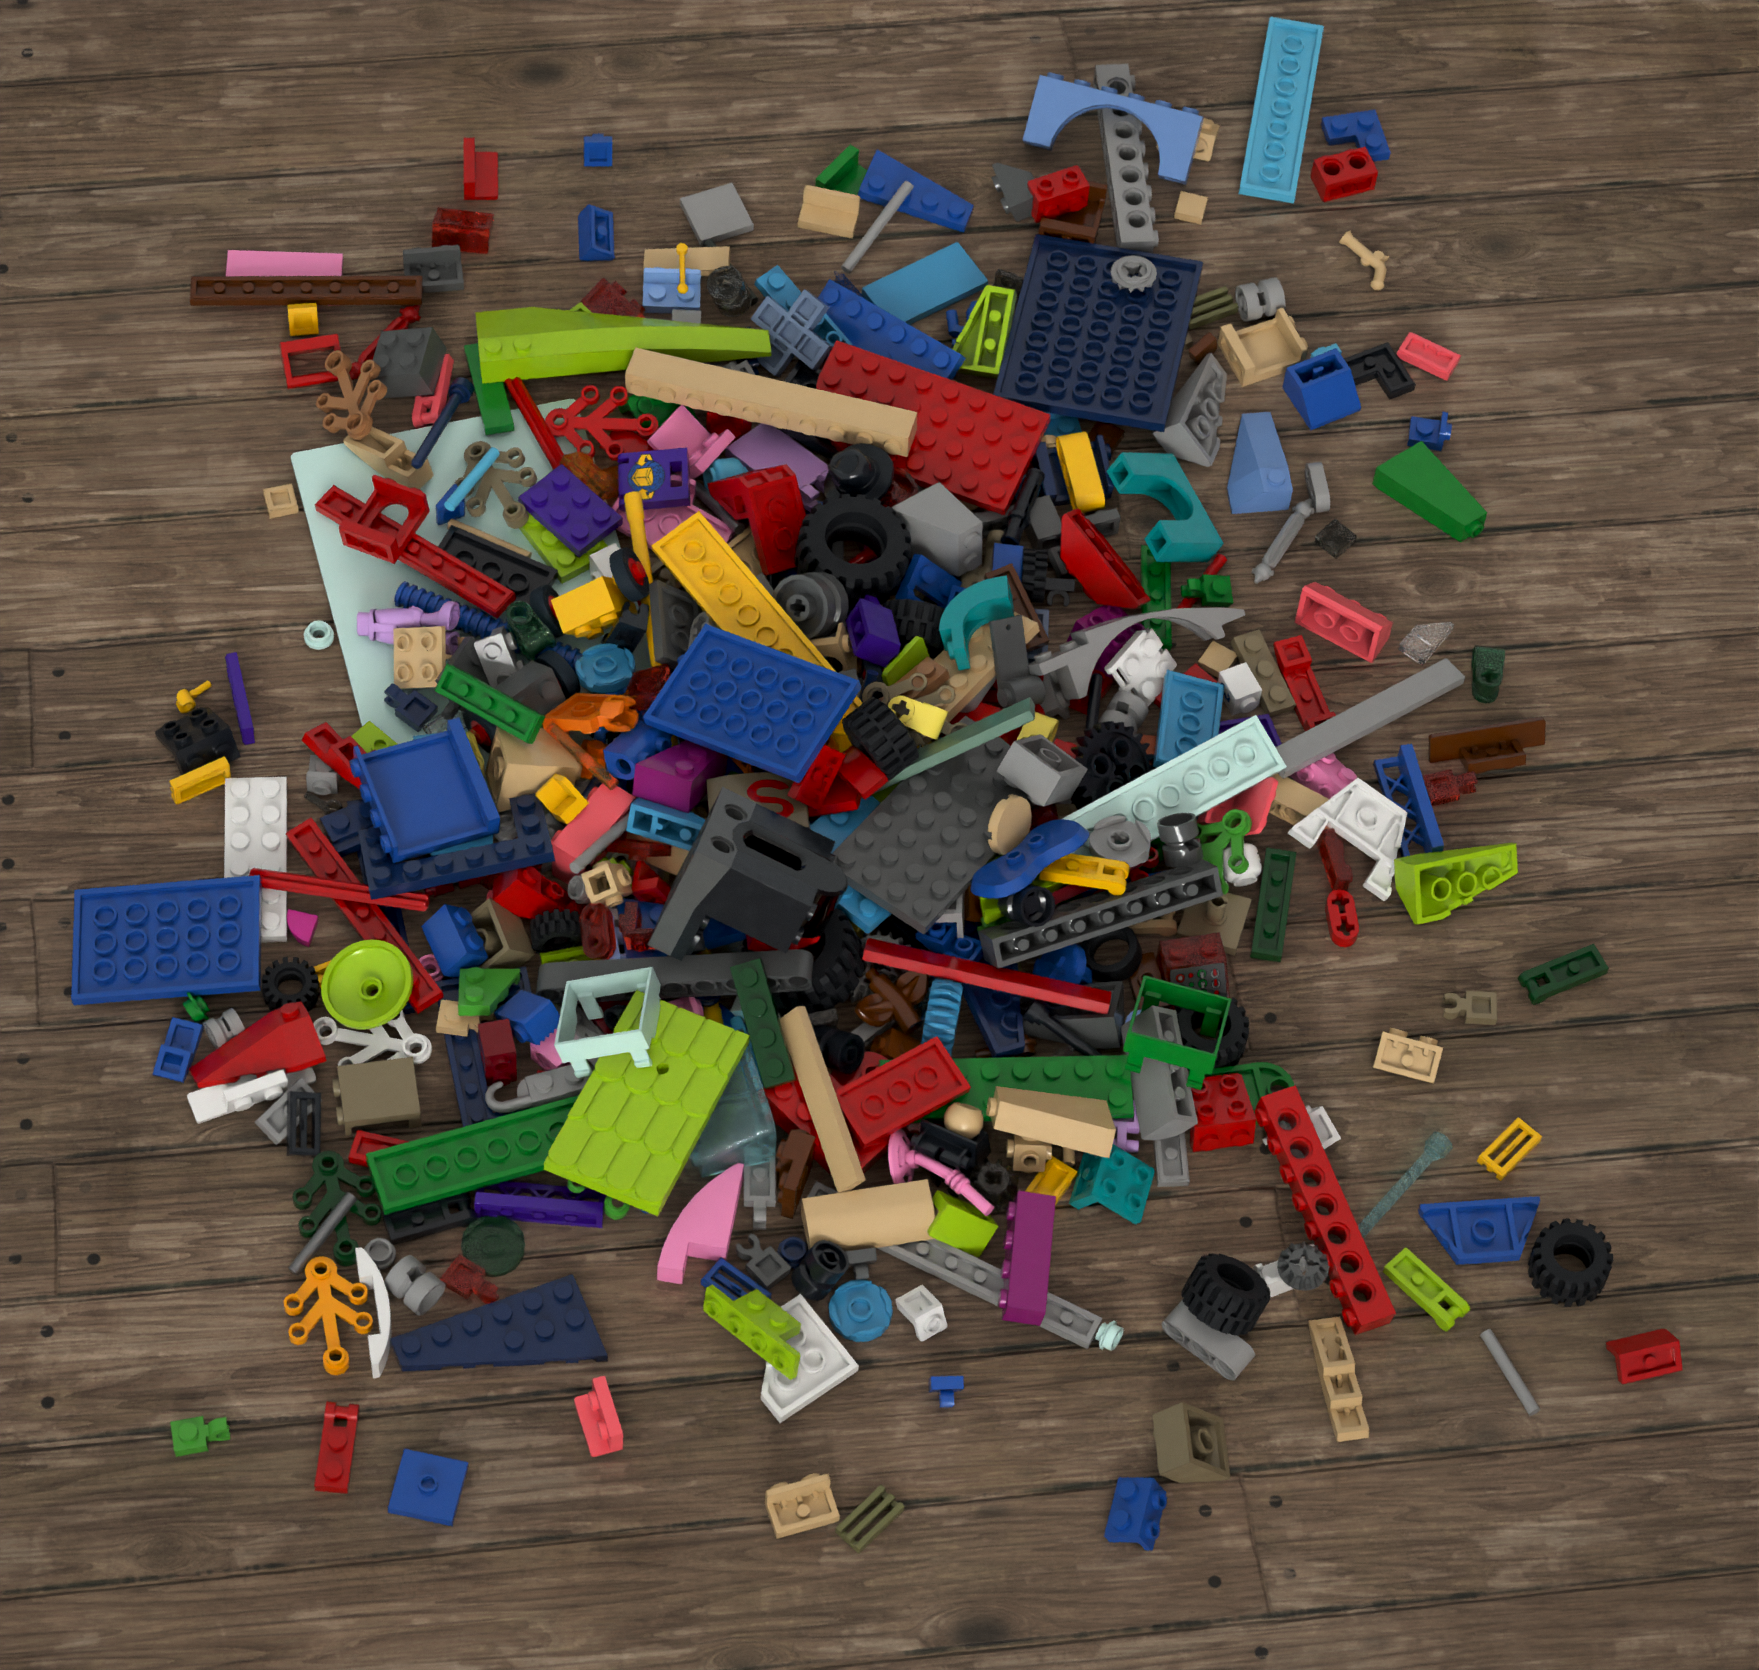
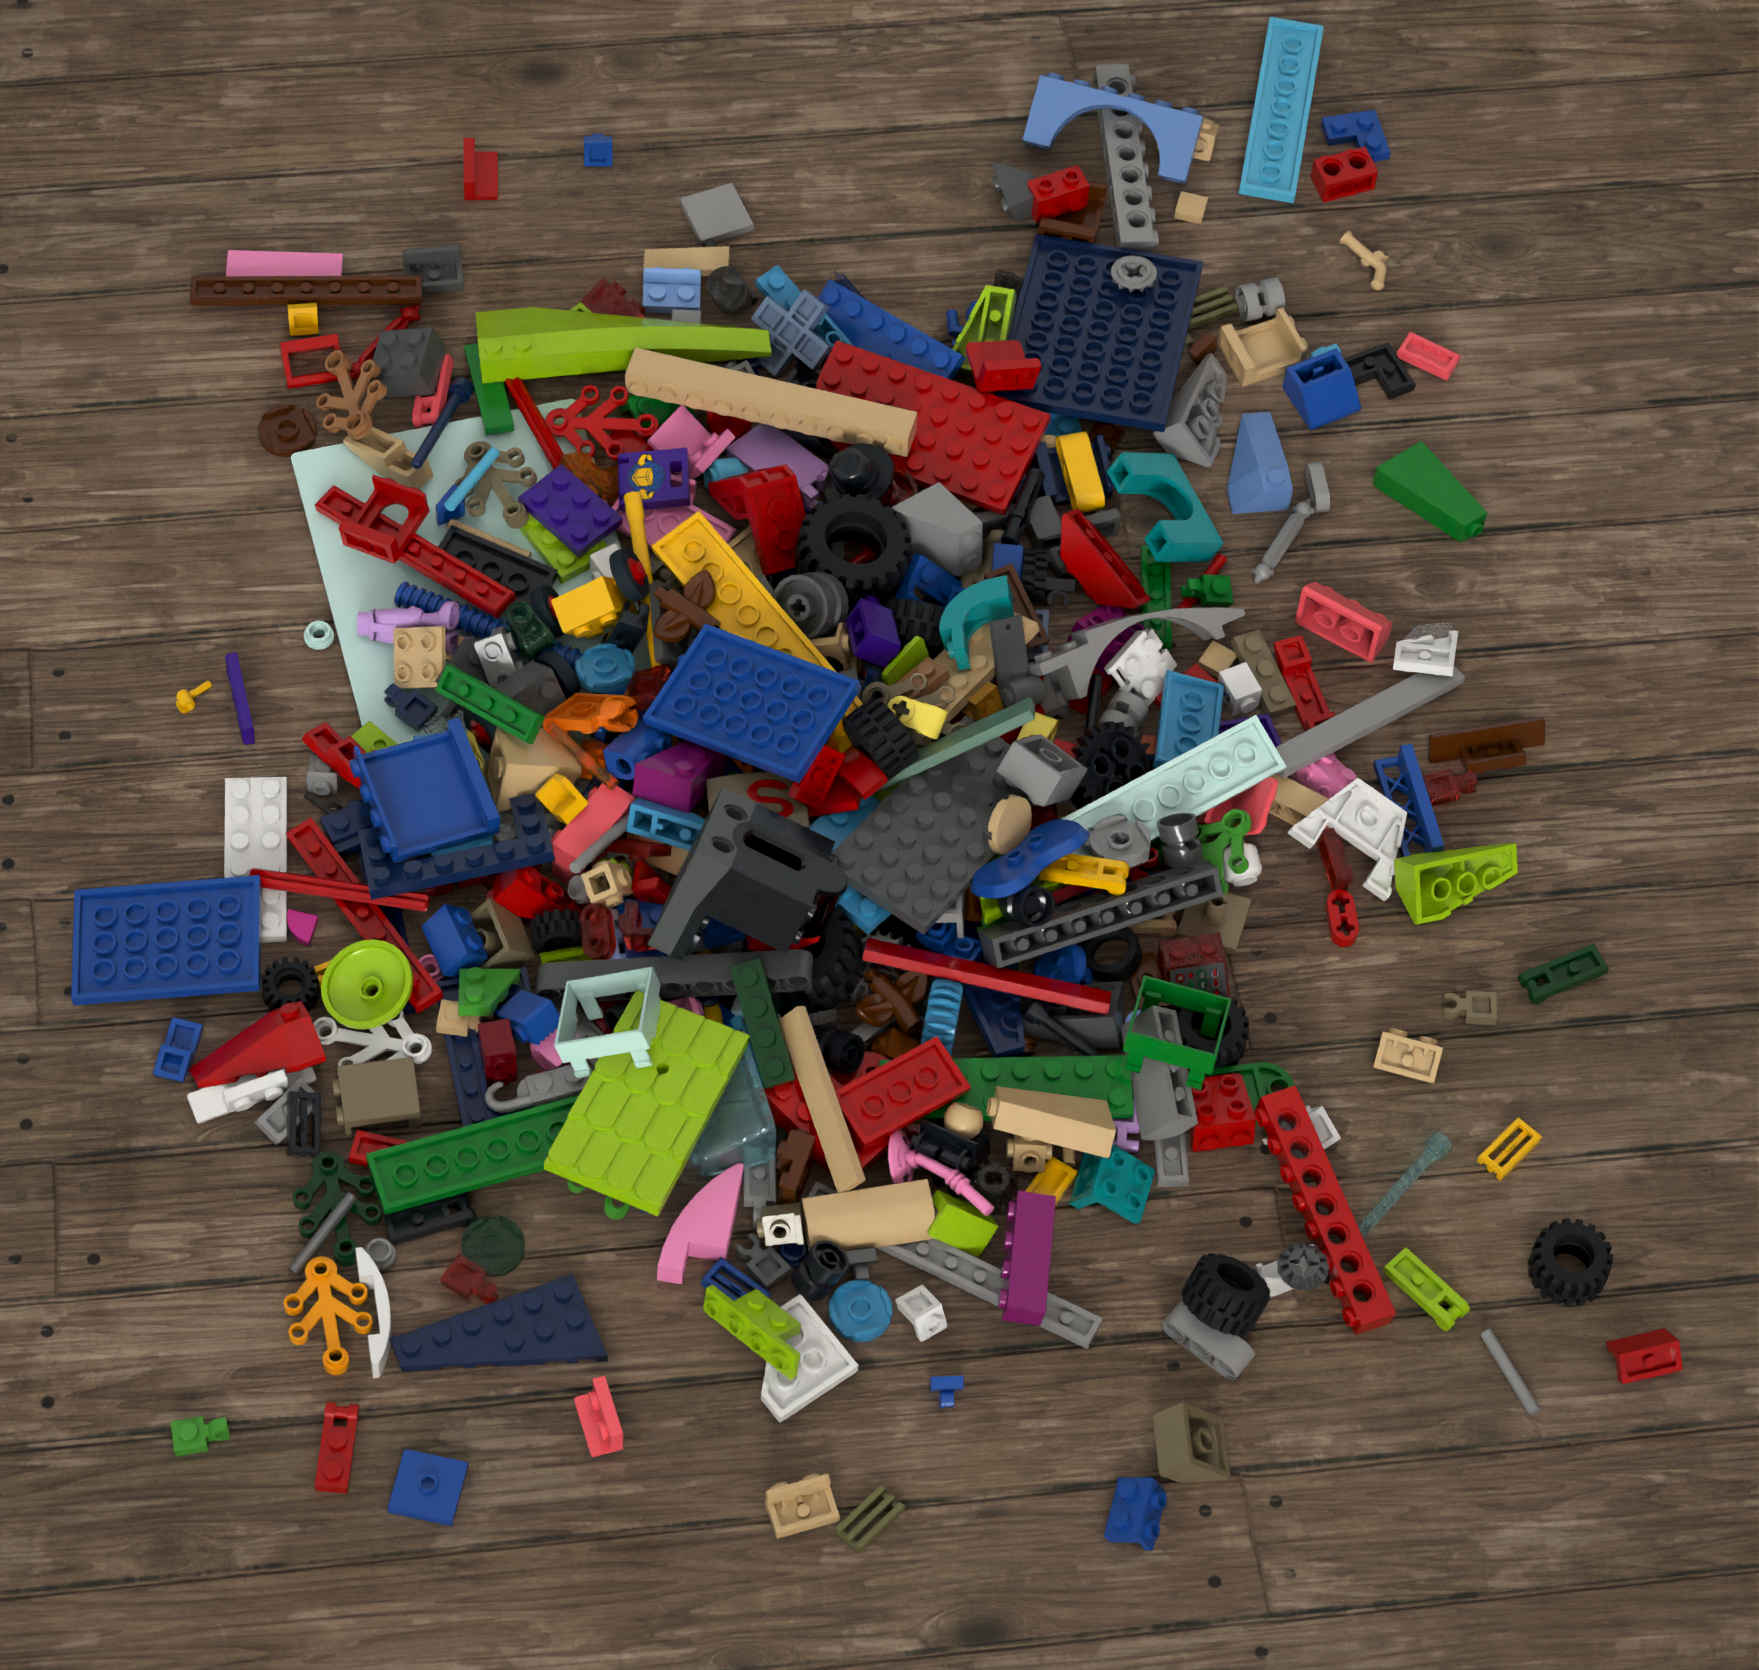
(196, 1008): green plate -> none
(198, 739): black bracket -> none
(200, 780): yellow tile -> none
(223, 1028): light grey wheel -> none
(280, 501): tan tile -> none
(287, 430): none -> reddish brown tile
(418, 1288): light grey wheel -> none
(462, 228): clear red bracket -> none
(541, 1208): dark purple fence -> none
(595, 234): blue slope -> none
(682, 250): yellow hinge -> none
(686, 609): none -> reddish brown plant
(704, 495): flat silver bar -> none
(781, 1215): none -> brick
(829, 211): tan panel -> none
(843, 173): green panel -> none
(877, 227): light grey bar -> none
(925, 200): blue wing -> none
(927, 285): dark azure tile -> none
(983, 702): none -> pearl gold bracket
(1001, 366): none -> red bracket
(1109, 1335): light aqua plate -> none
(1273, 904): dark green plate -> none
(1335, 538): clear smoke tile -> none
(1338, 1379): tan slope -> none
(1427, 655): none -> white wing
(1429, 431): blue bracket -> none
(1482, 1228): blue wing -> none
(1487, 672): clear green piece -> none

